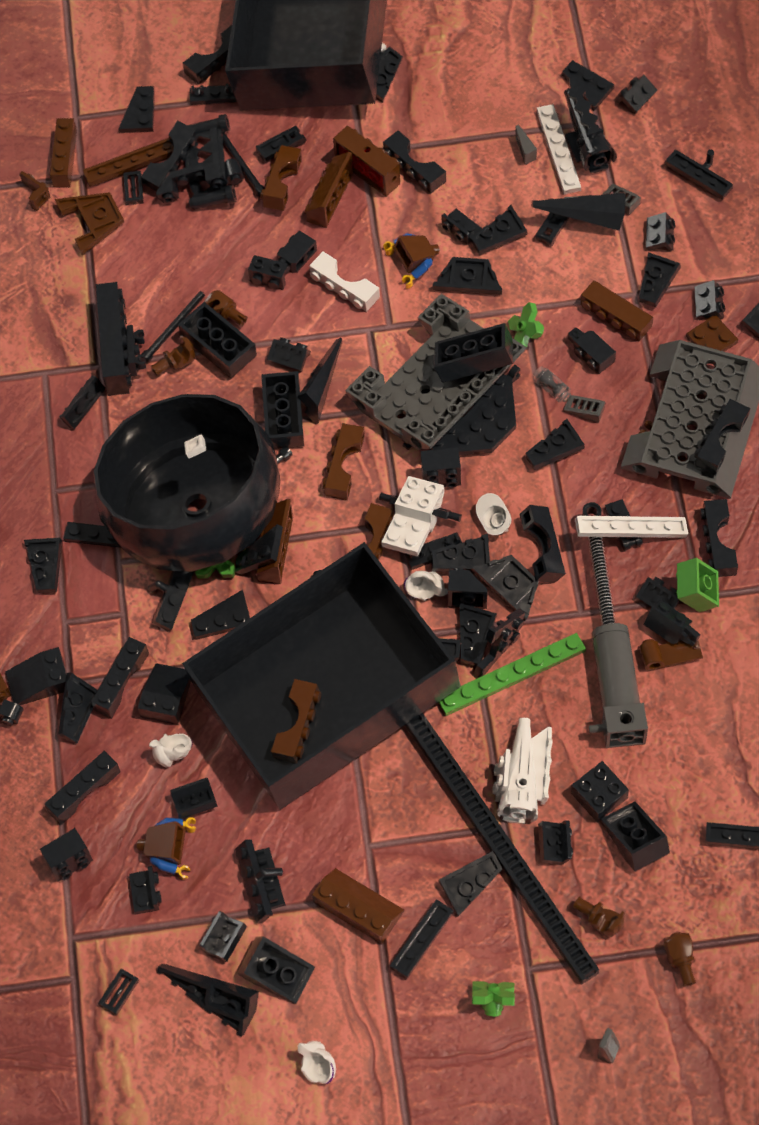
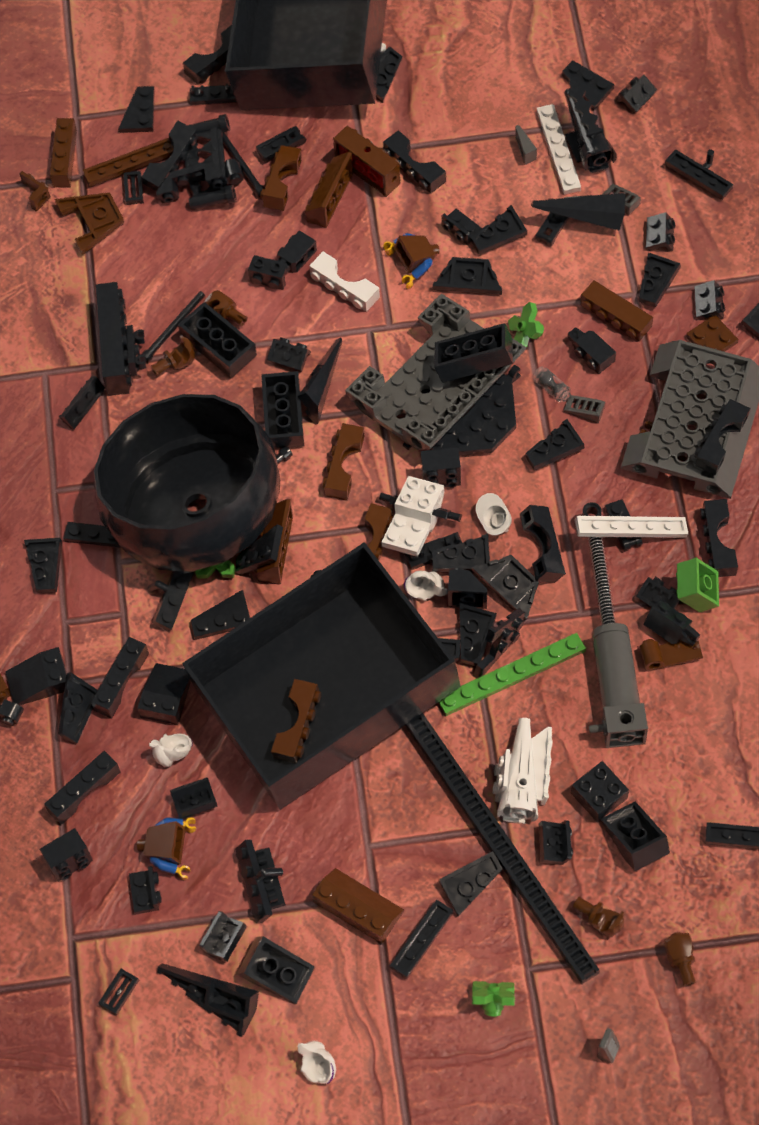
(195, 446): white tile -> none

